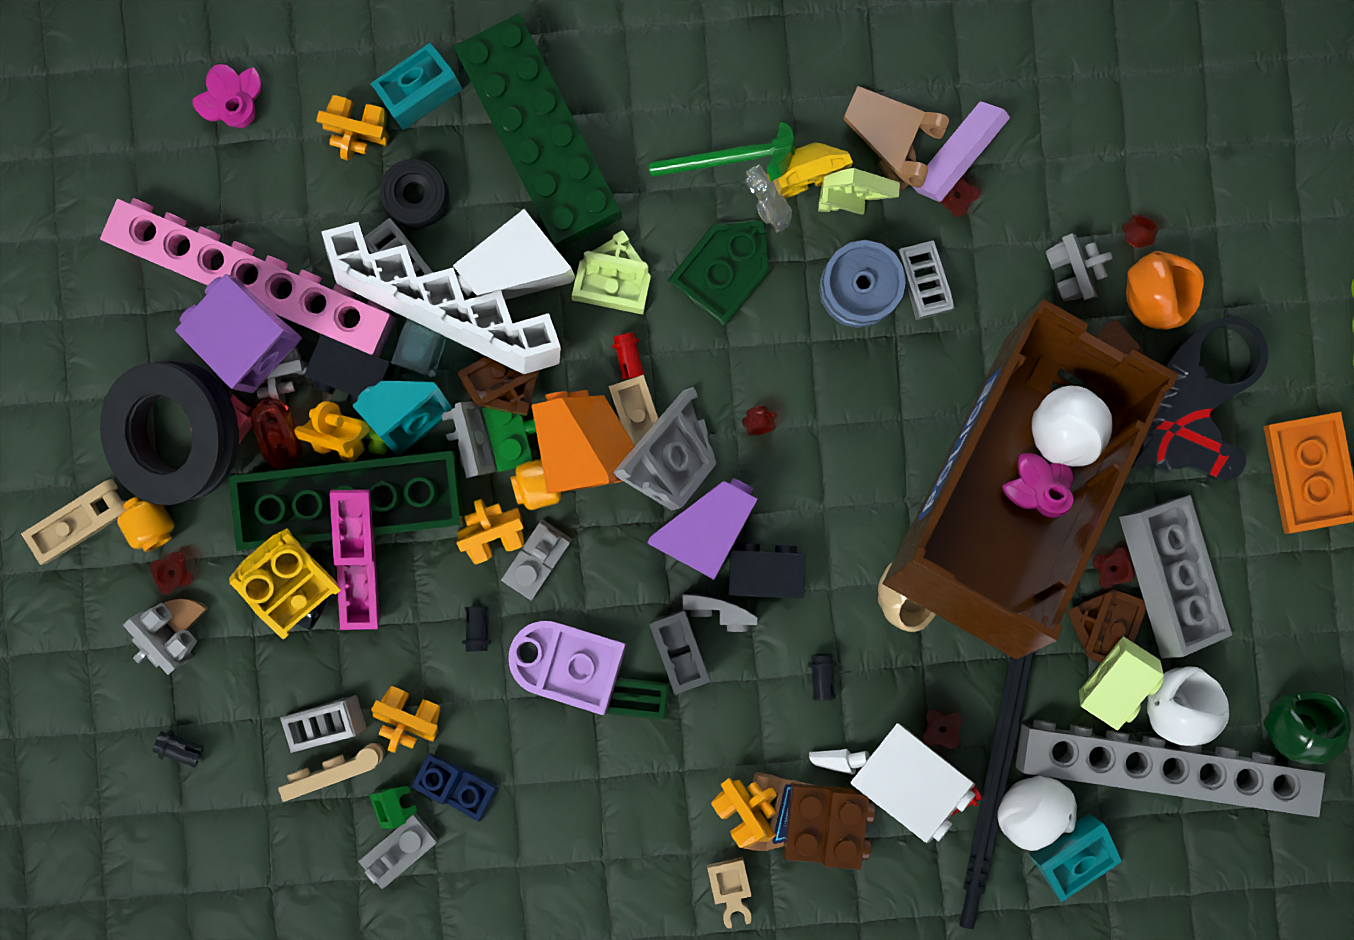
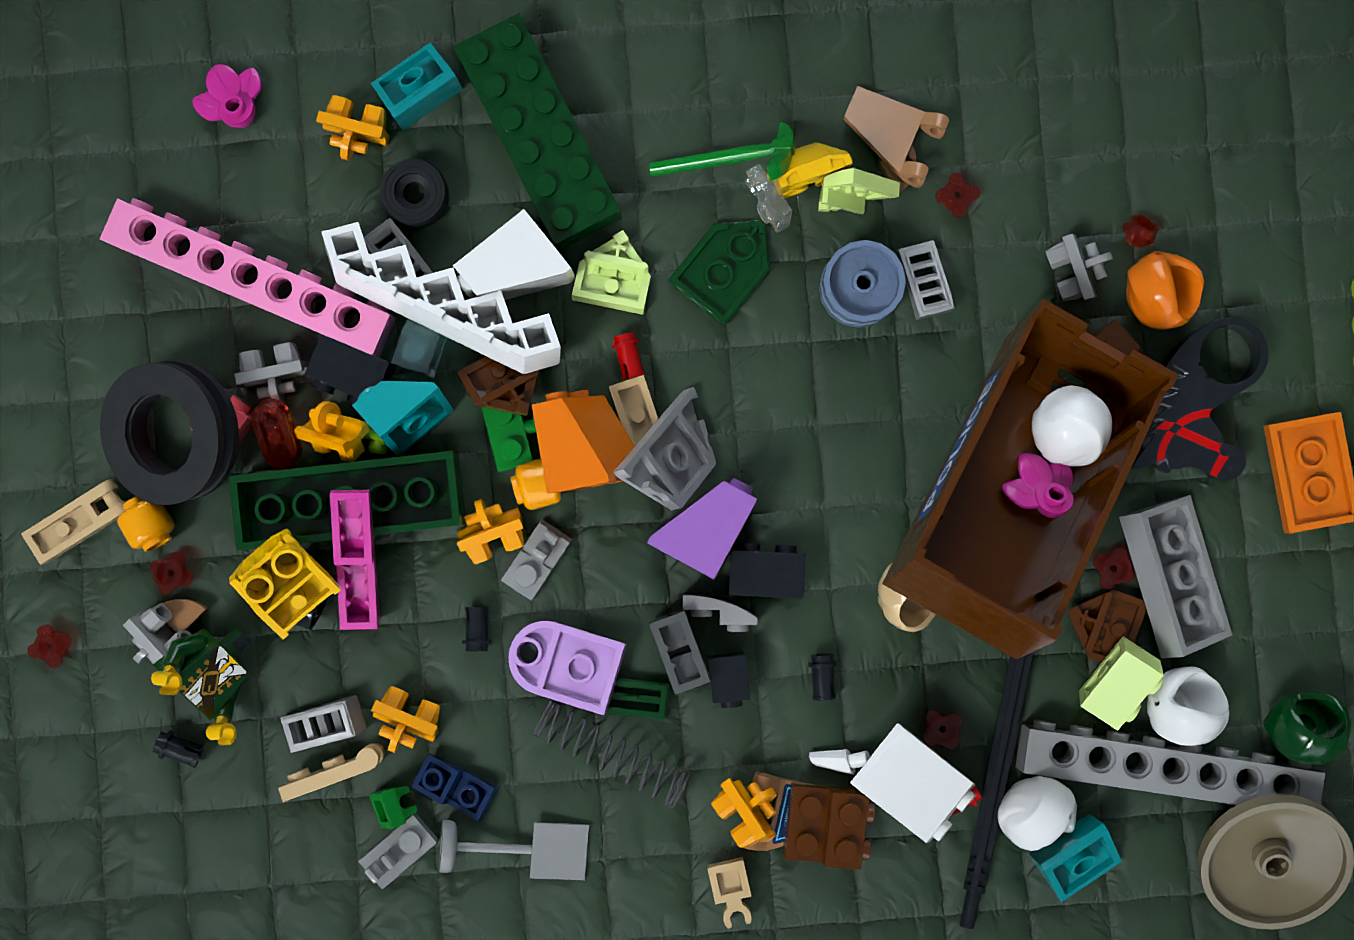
(59, 641): none -> clear red plate
(205, 676): none -> torso
(236, 334): medium lavender slope -> none
(473, 438): light grey plate -> none
(555, 851): none -> light grey piece
(676, 789): none -> dark grey piece
(729, 679): none -> black brick
(759, 421): clear red plate -> none
(962, 150): lavender tile -> none
(1275, 861): none -> dark tan dish

